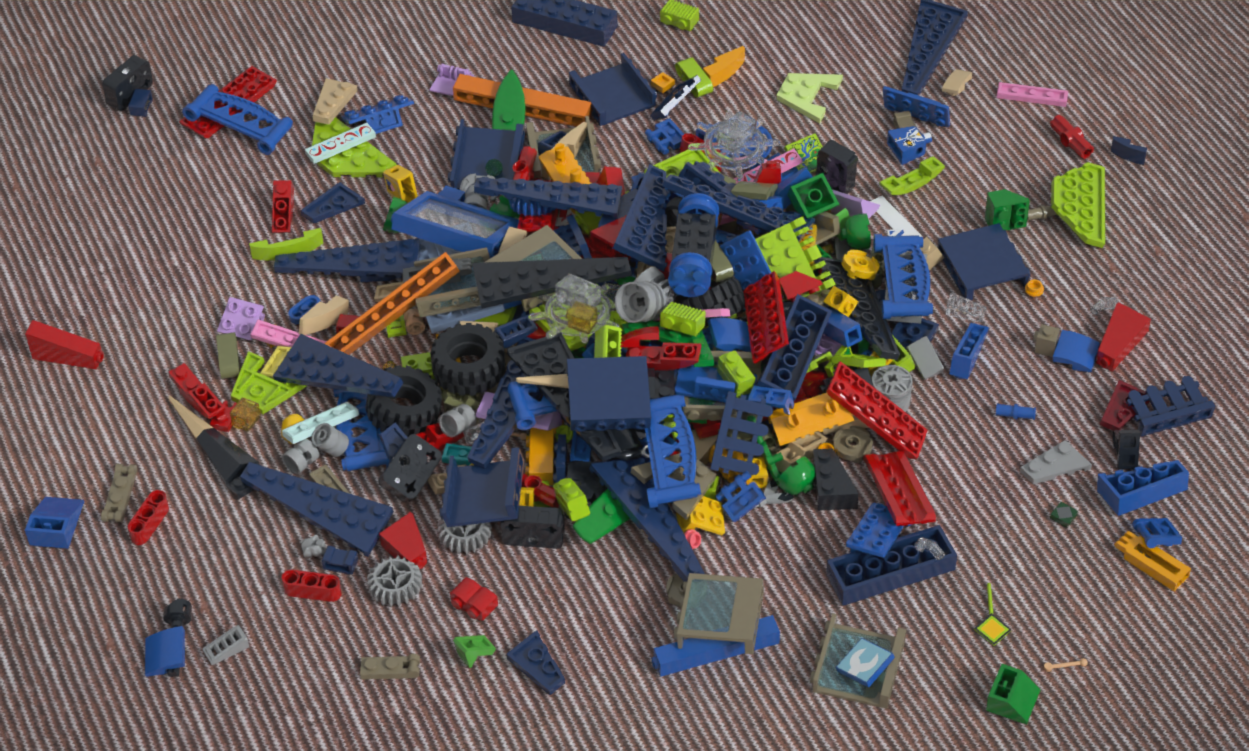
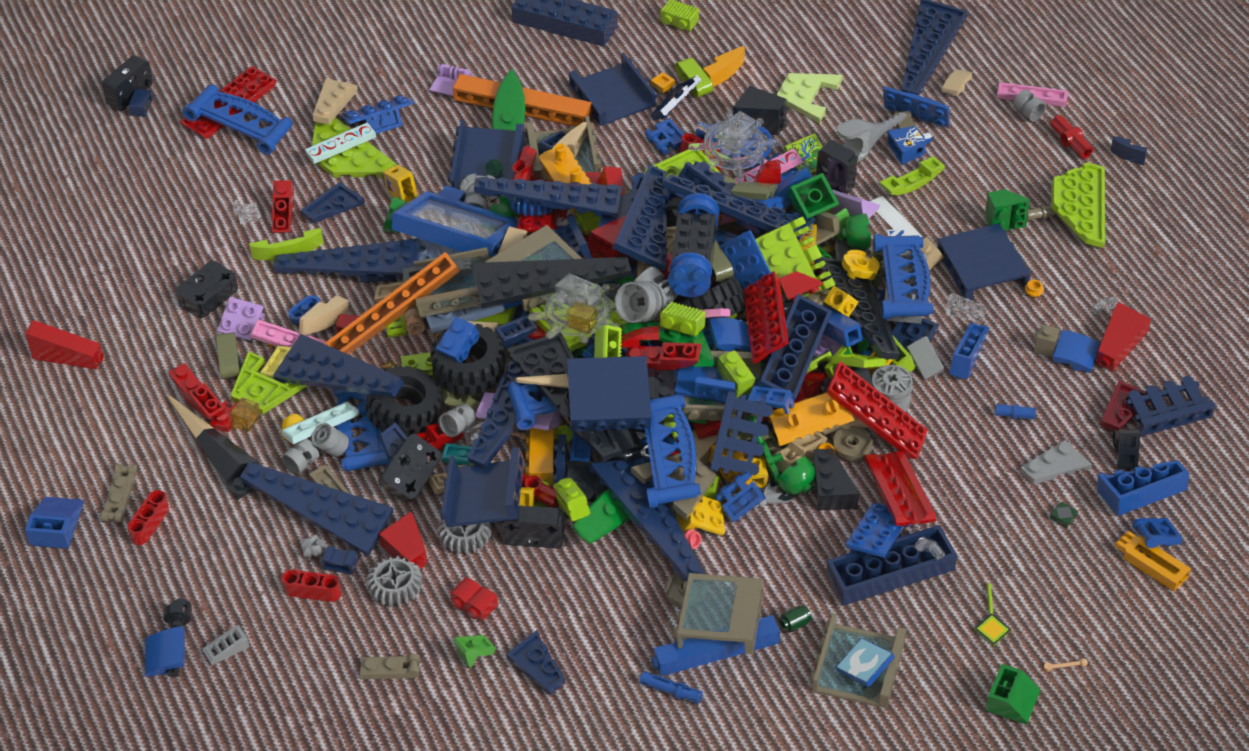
(206, 289): none -> black axle
(246, 213): none -> clear bracket
(458, 340): none -> blue bracket
(679, 690): none -> blue pin
(764, 105): none -> black slope
(795, 618): none -> dark green brick
(863, 134): none -> light grey animal
(1029, 105): none -> light grey wheel

